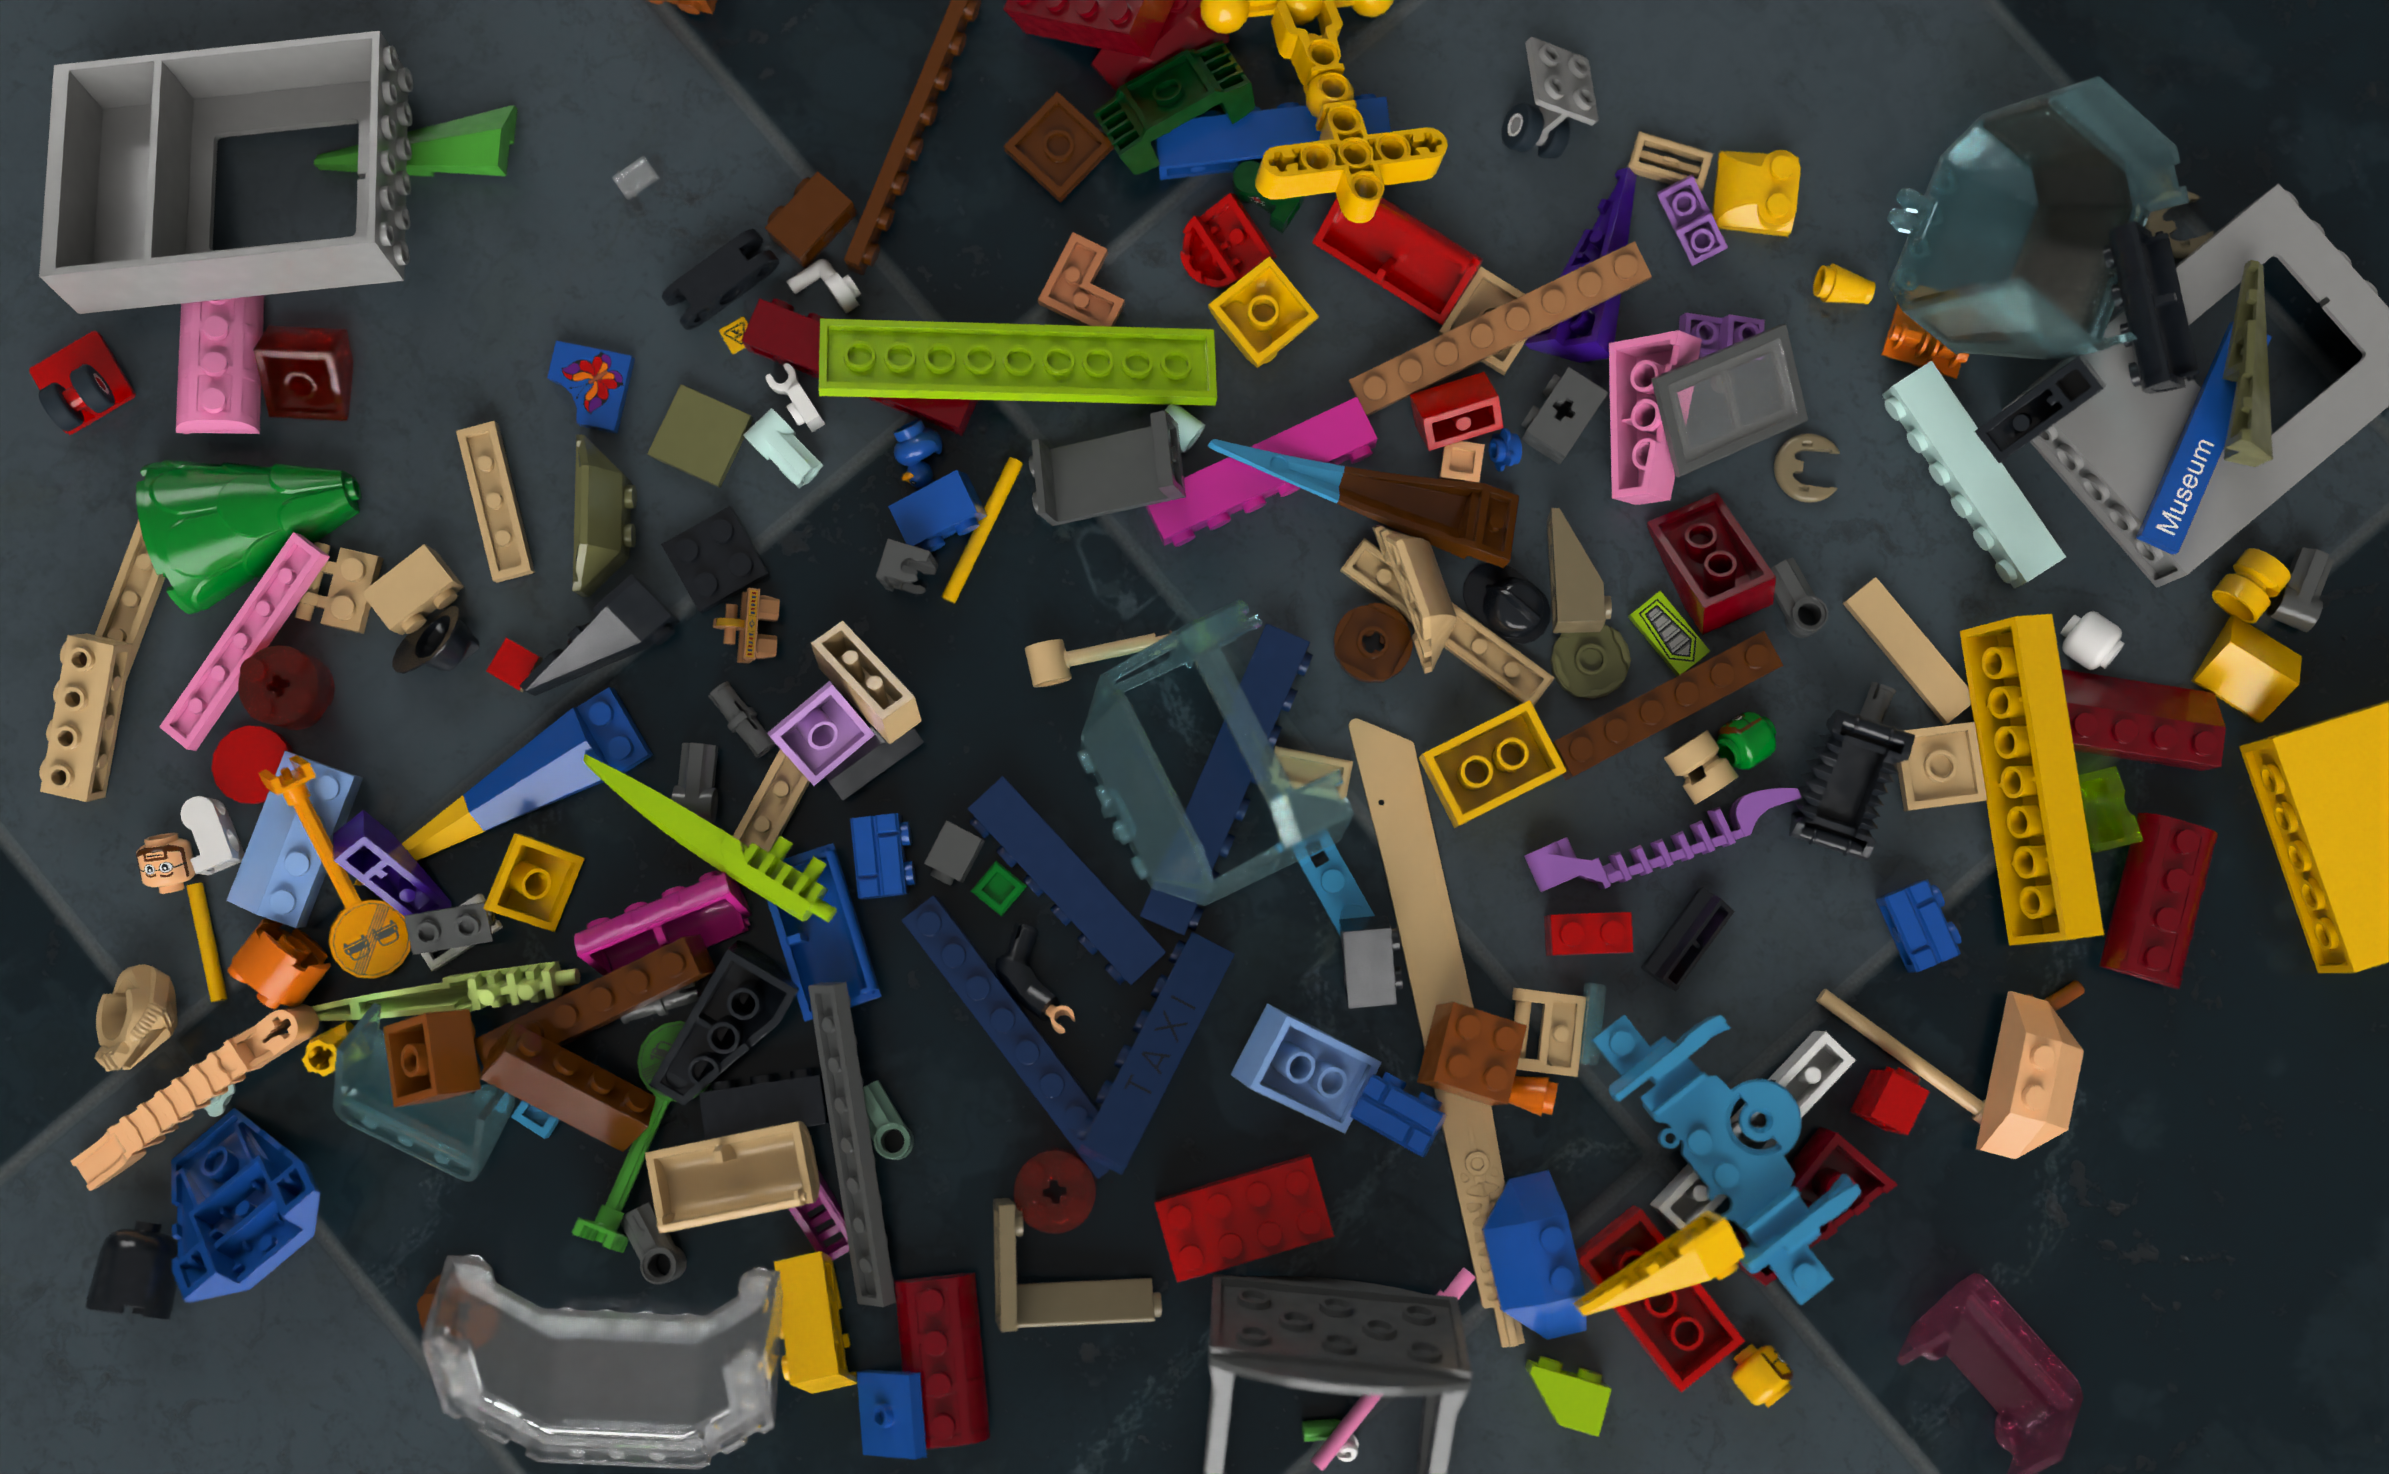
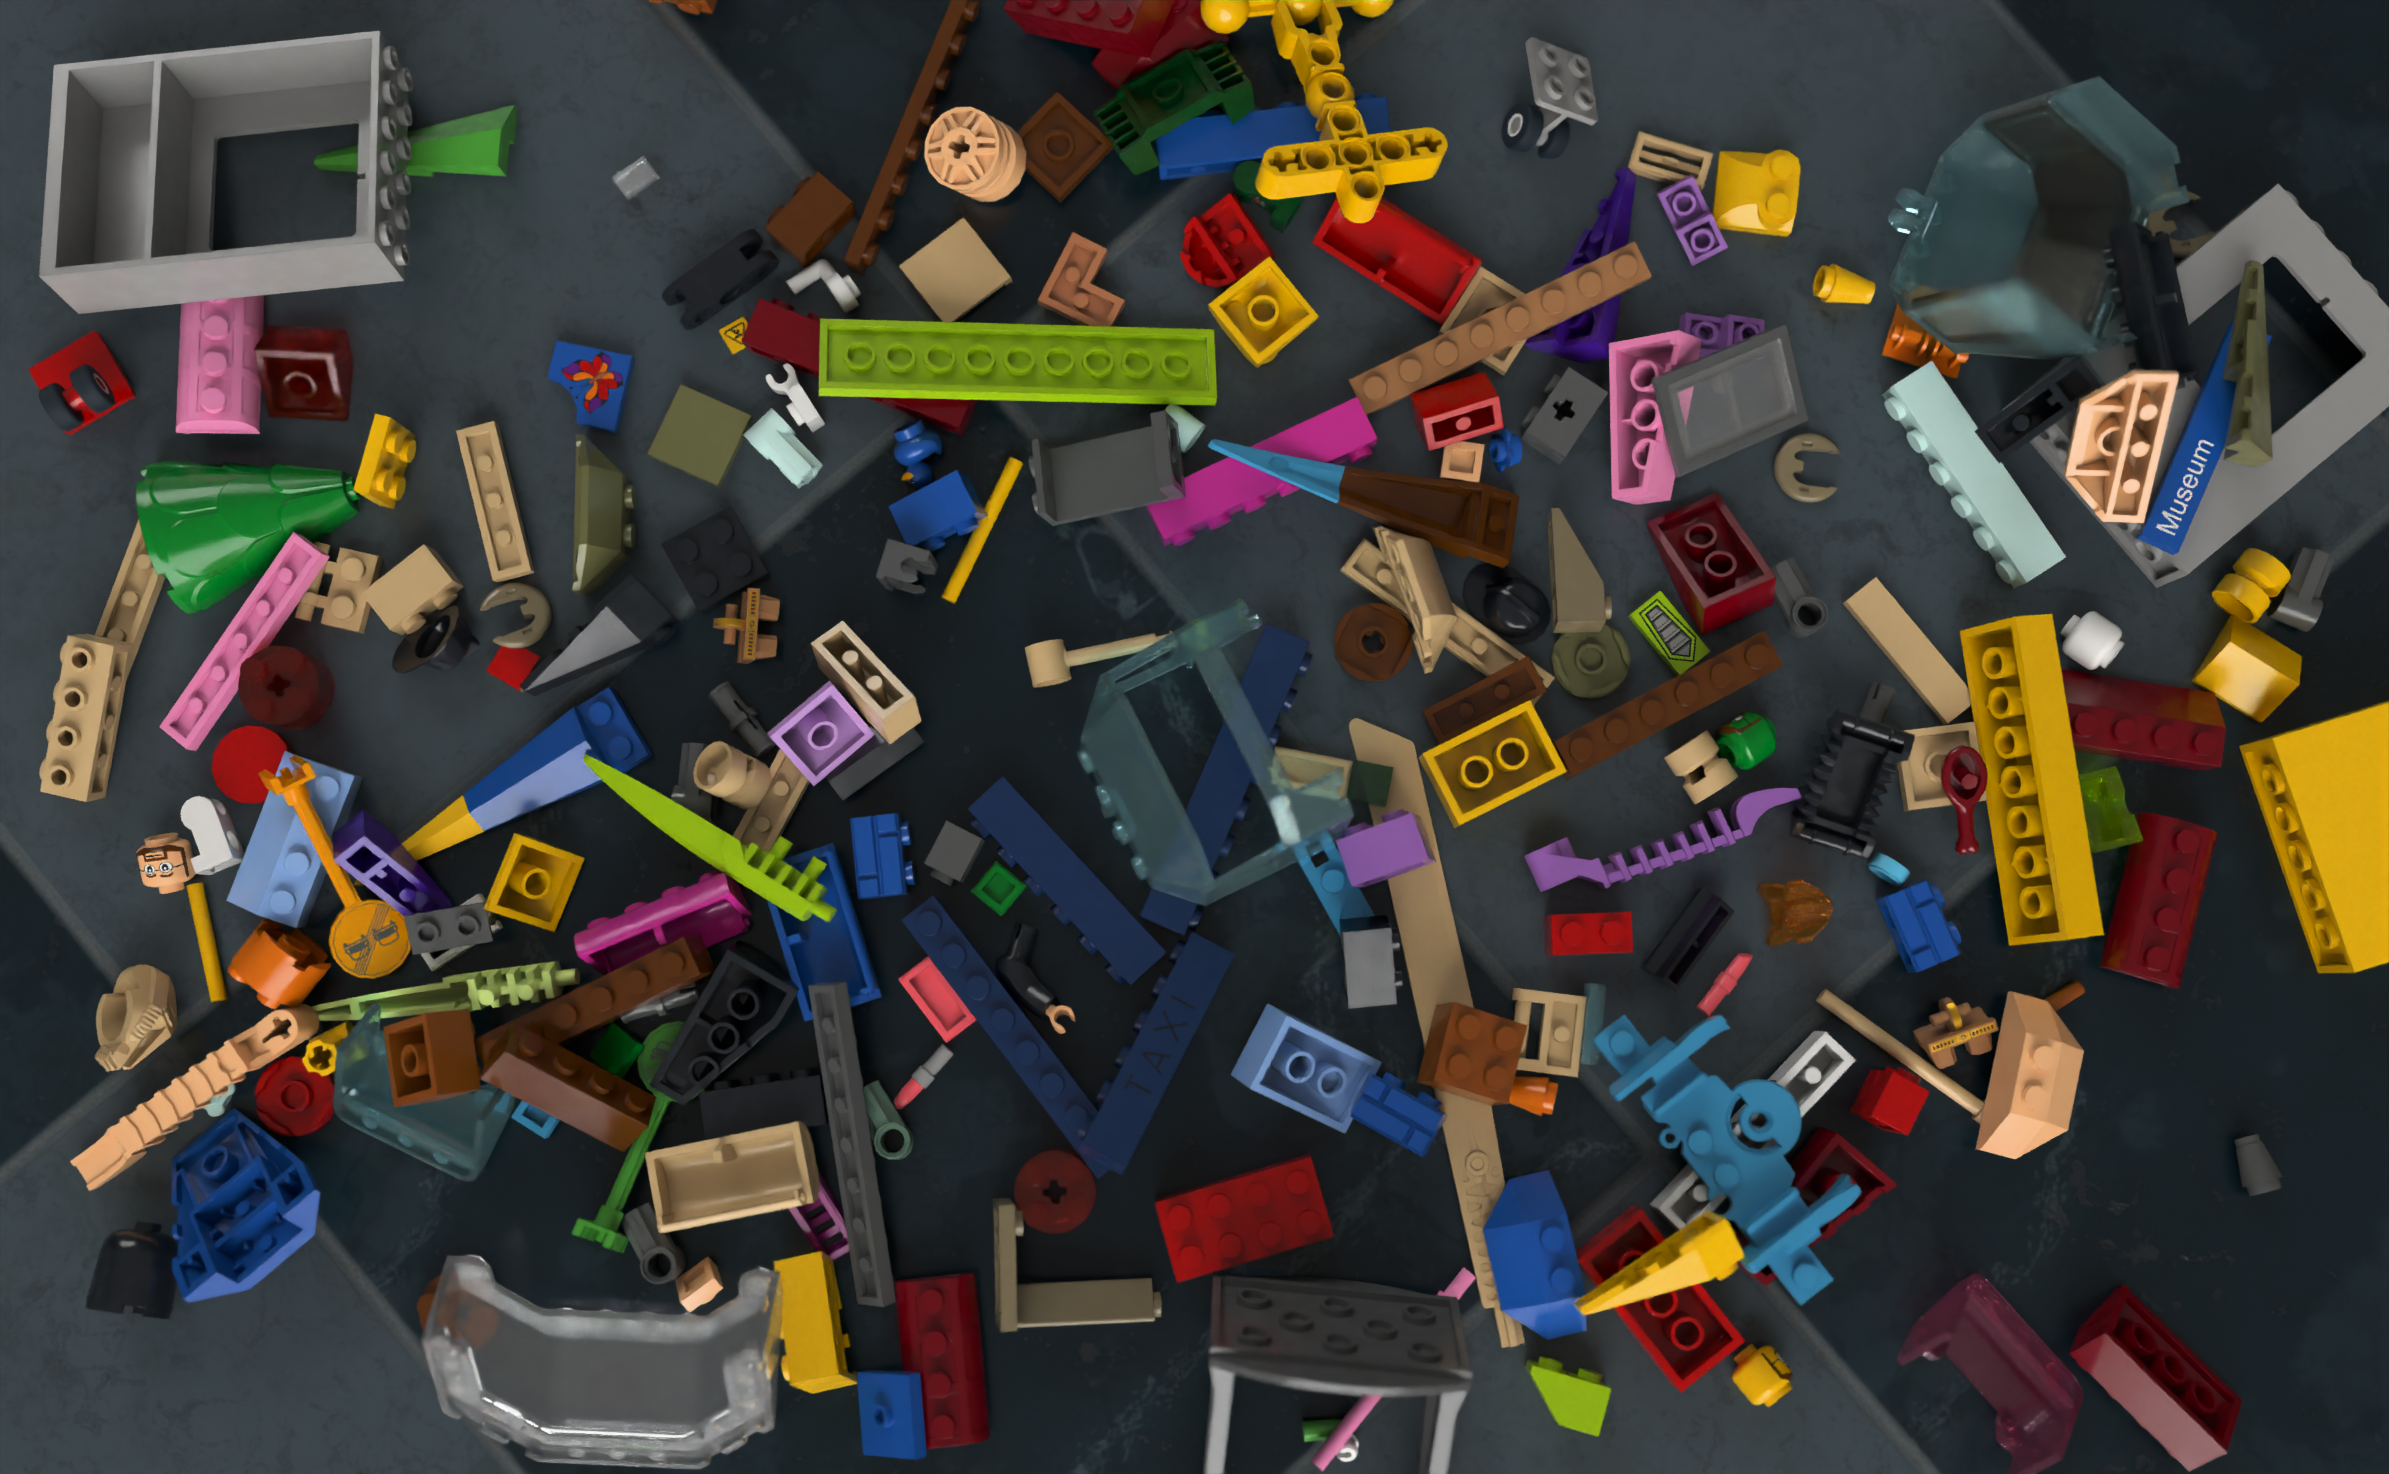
(294, 1099): none -> red tile
(385, 462): none -> yellow plate
(536, 607): none -> dark tan head
(617, 1050): none -> green tile
(699, 1284): none -> light nougat plate
(731, 775): none -> tan wheel
(923, 1076): none -> light grey piece
(937, 999): none -> coral tile
(955, 272): none -> tan piece
(994, 156): none -> light nougat wheel
(1369, 783): none -> clear green tile
(1385, 849): none -> medium lavender brick
(1484, 700): none -> reddish brown plate
(1724, 983): none -> coral piece
(1796, 911): none -> clear orange brick
(1888, 869): none -> medium azure tile
(1954, 1027): none -> medium nougat hips
(1964, 782): none -> dark red piece
(2120, 443): none -> light nougat wedge
(2157, 1379): none -> dark red slope
(2256, 1166): none -> dark grey cone

